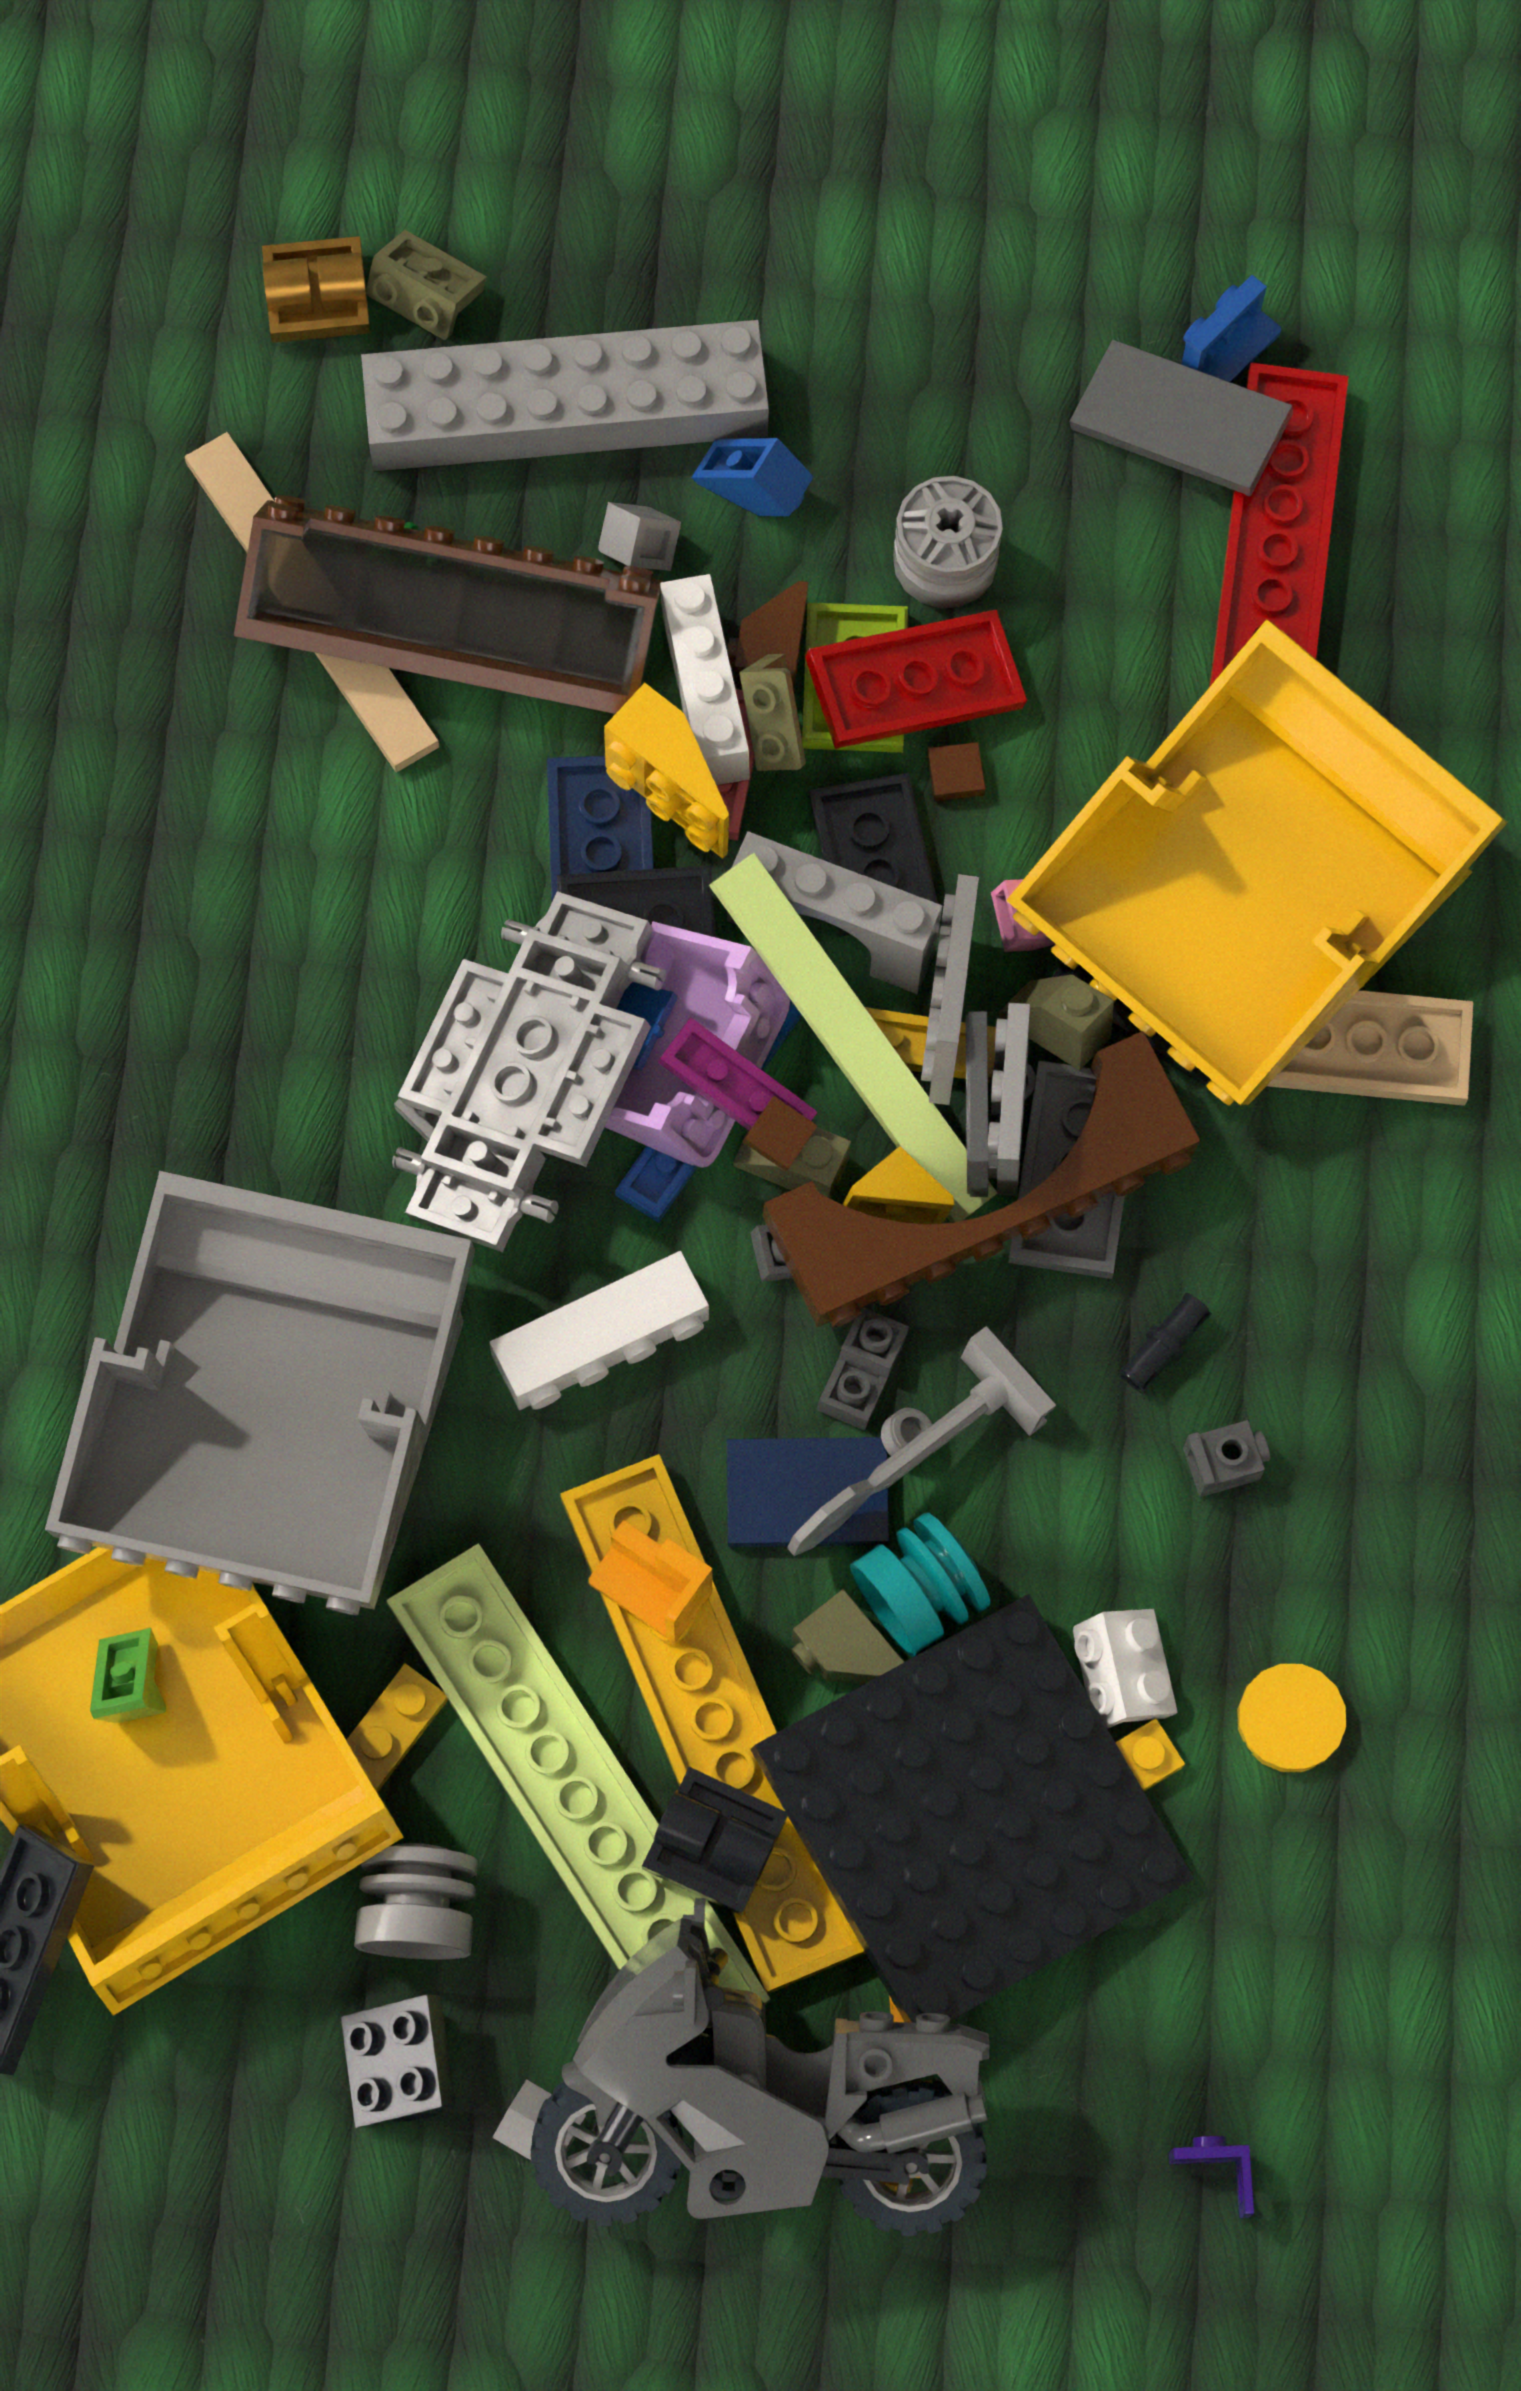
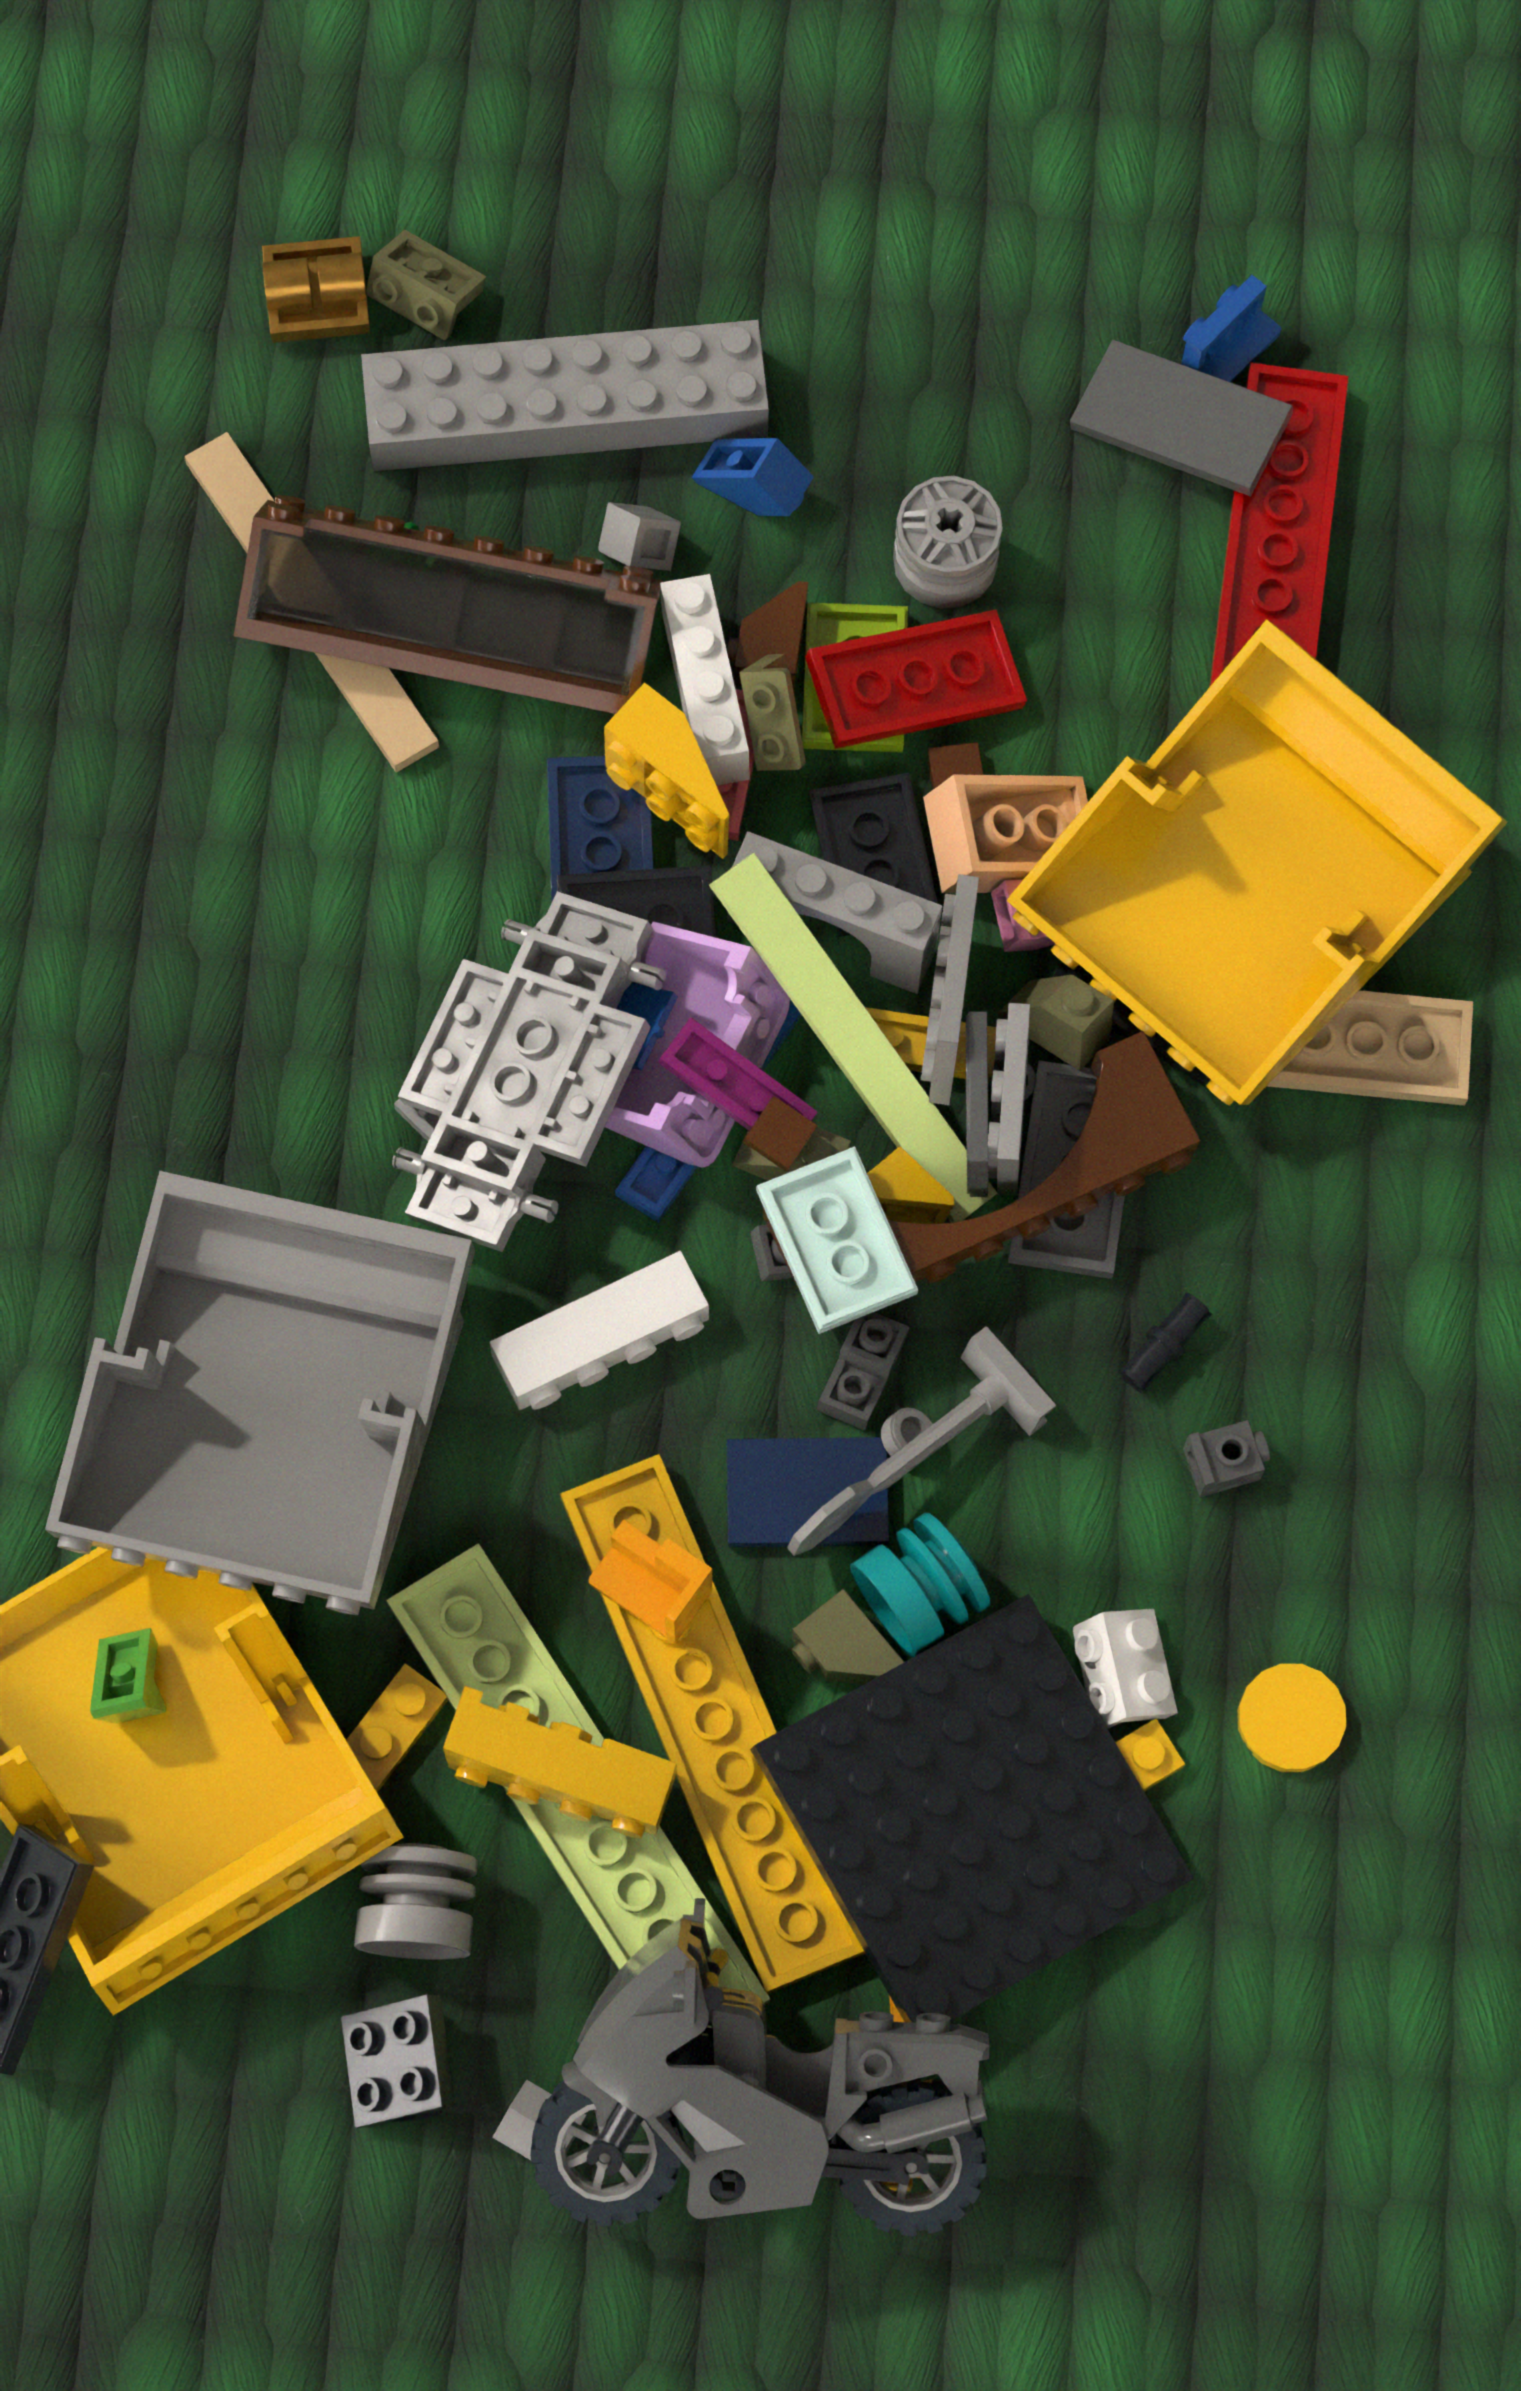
(558, 1765): none -> yellow wedge
(714, 1840): black plate -> none
(836, 1240): none -> light aqua tile
(998, 824): none -> light nougat slope
(1215, 2150): dark purple bracket -> none

